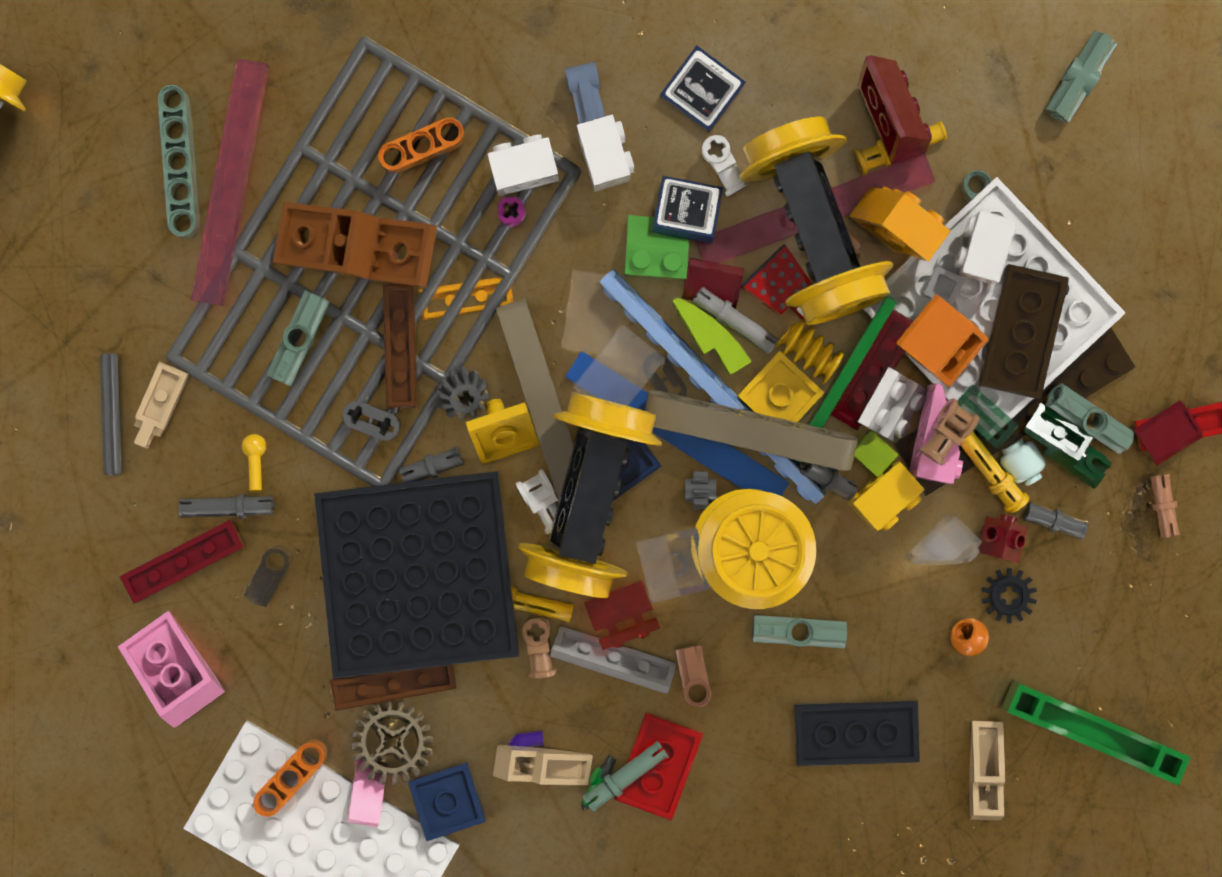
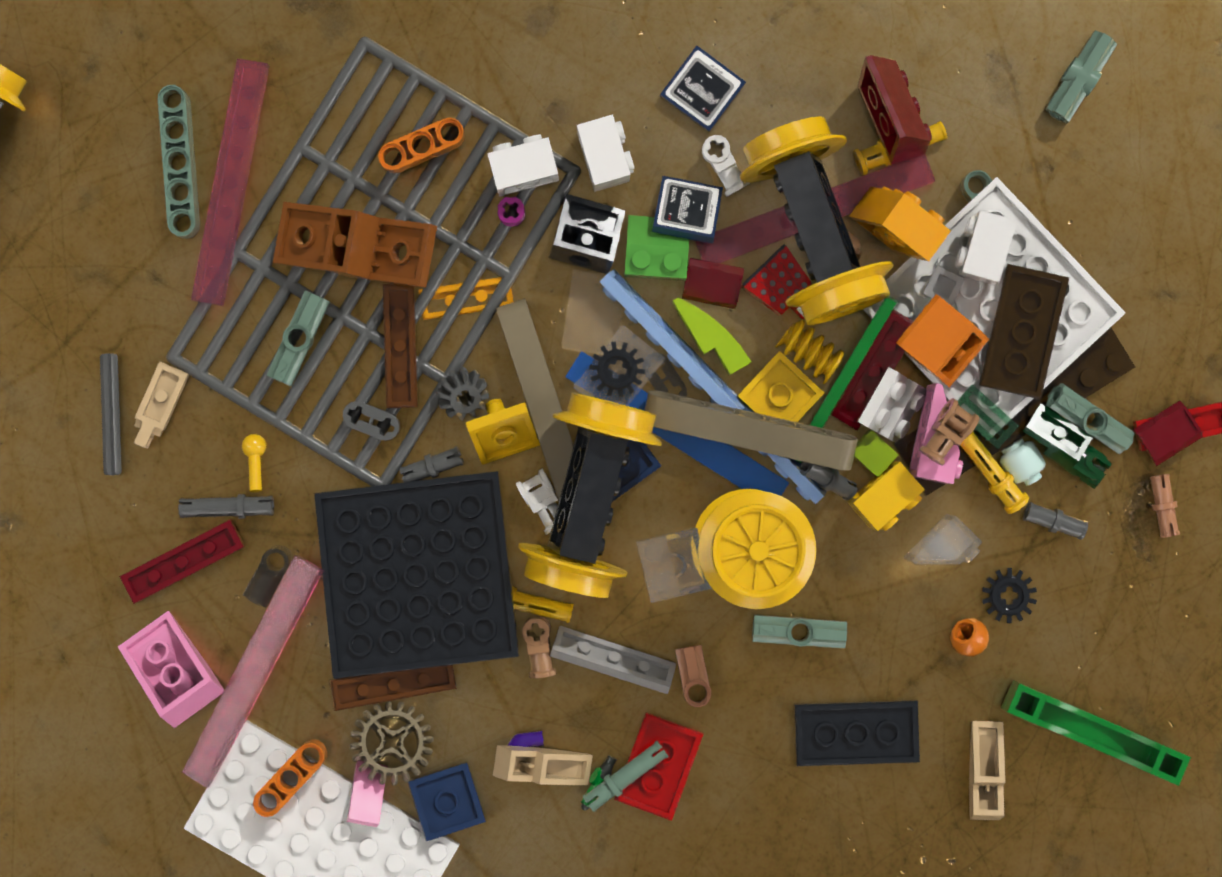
(252, 671): none -> clear pink tile
(585, 86): sand blue piece -> none
(587, 234): none -> black brick
(611, 357): none -> black gear
(623, 603): clear red brick -> none
(700, 490): dark grey gear -> none
(735, 320): light grey pin -> none
(1003, 538): dark red brick -> none

